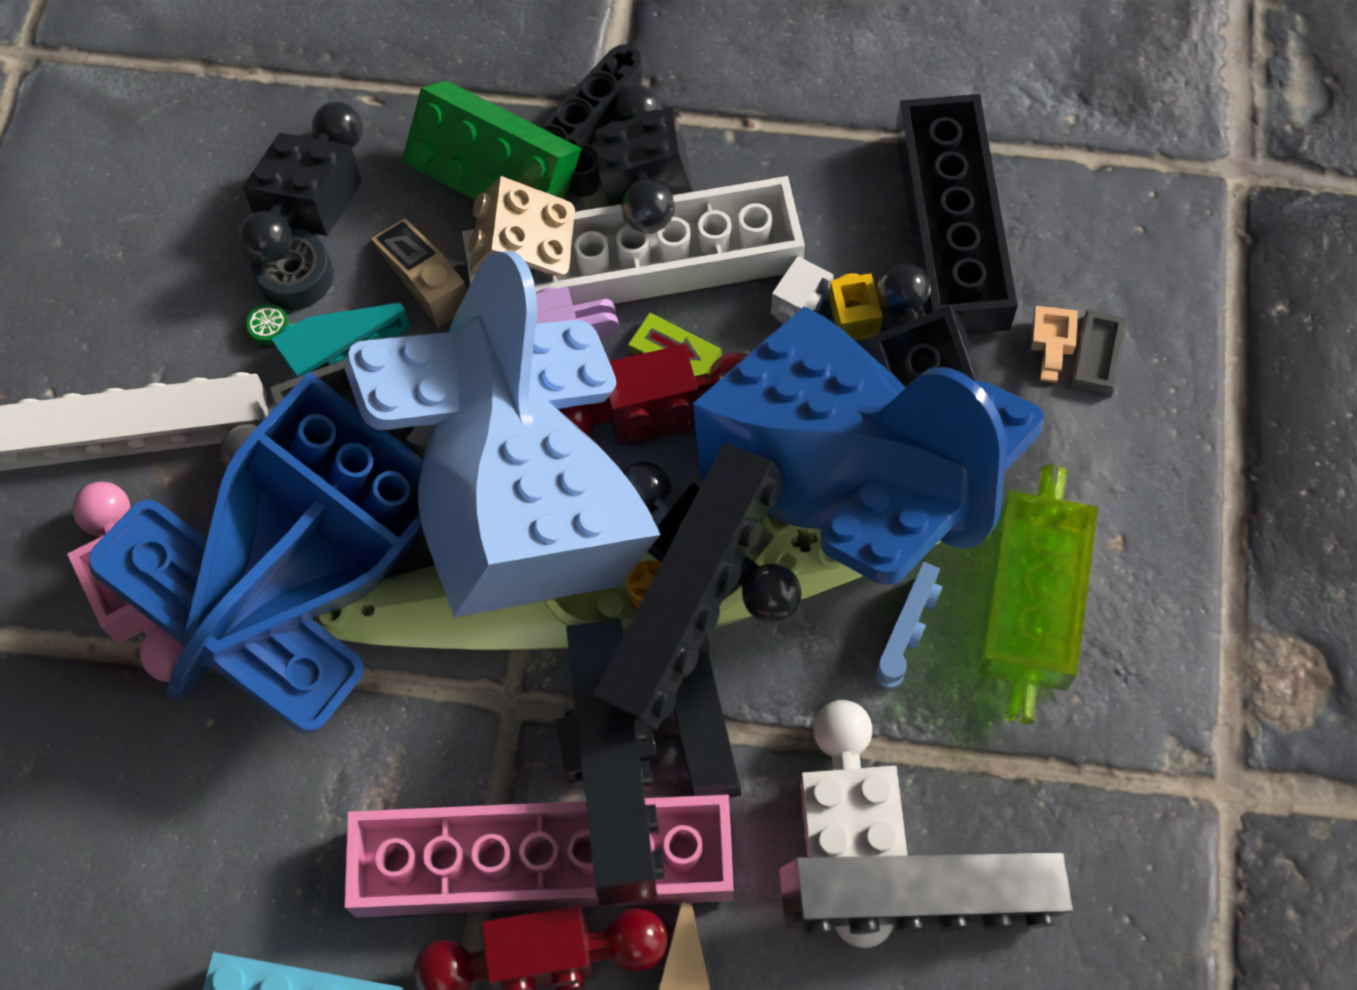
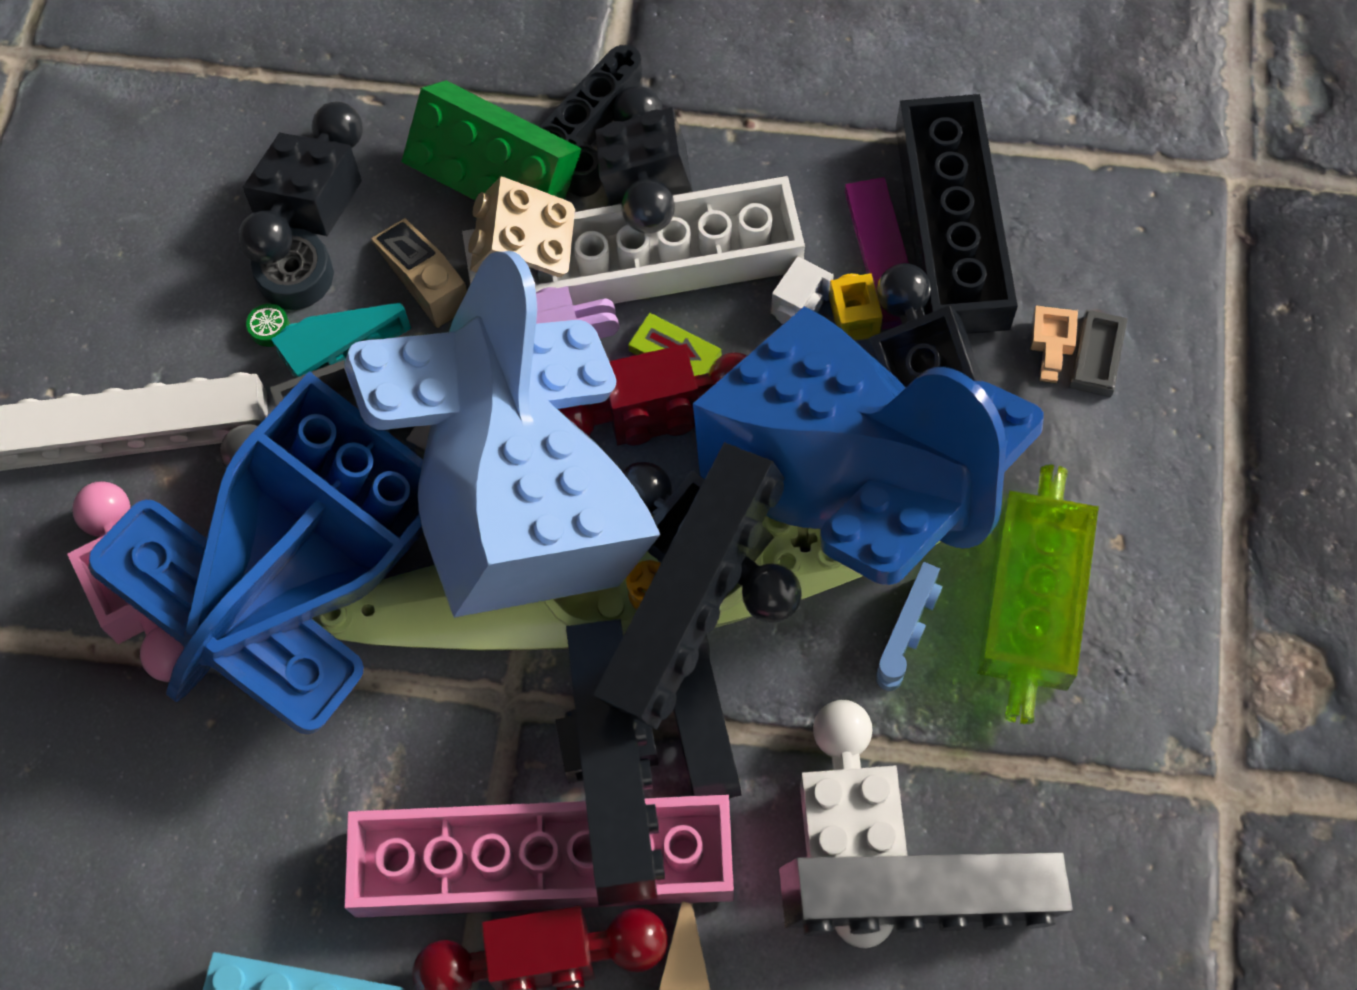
(876, 232): none -> magenta tile

